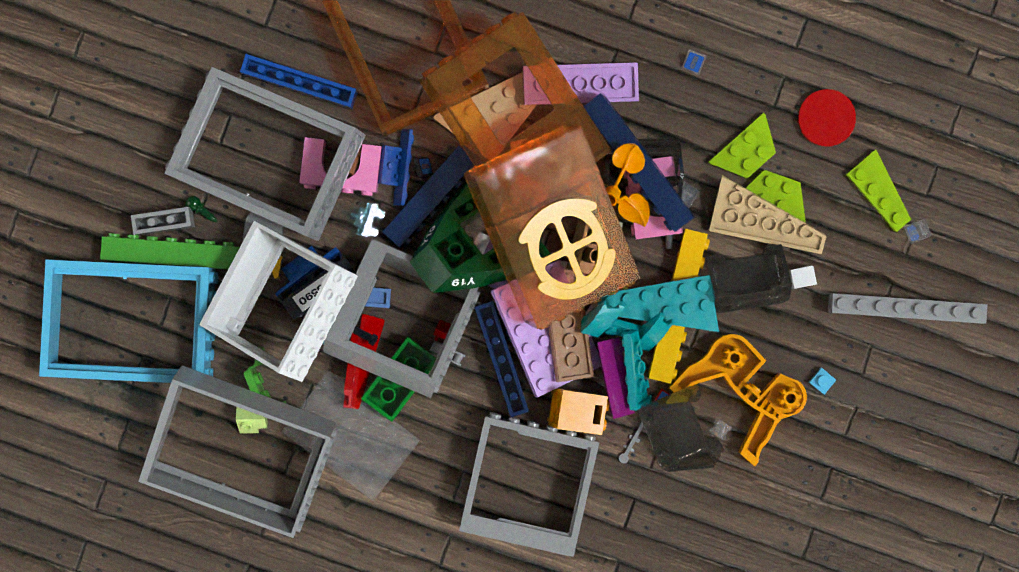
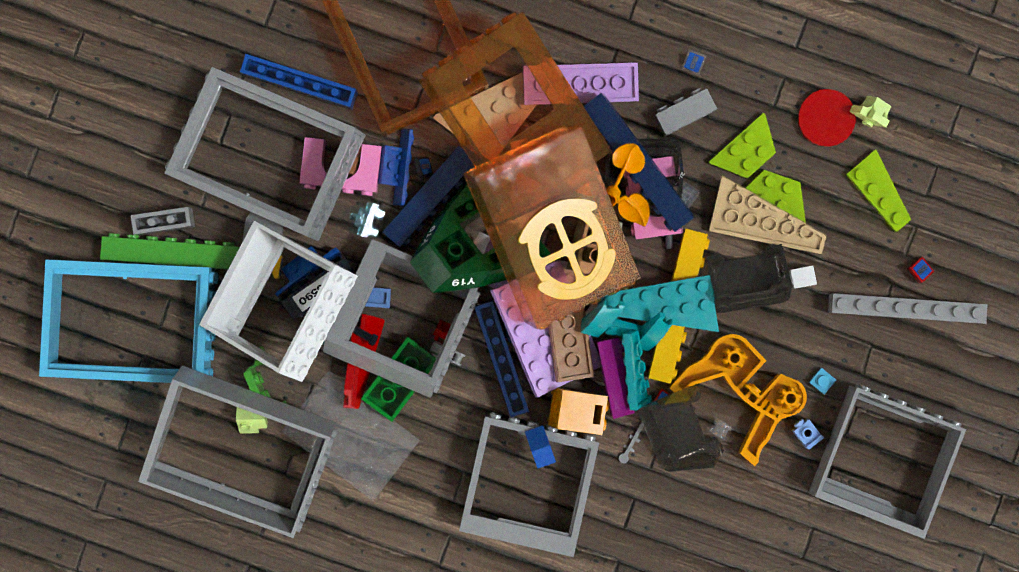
(196, 205): dark green bar -> none
(540, 446): none -> blue slope
(685, 111): none -> light grey brick
(811, 440): none -> light blue brick
(872, 112): none -> yellowish green brick
(874, 506): none -> light grey door
(917, 231): clear slope -> none
(920, 270): none -> slope

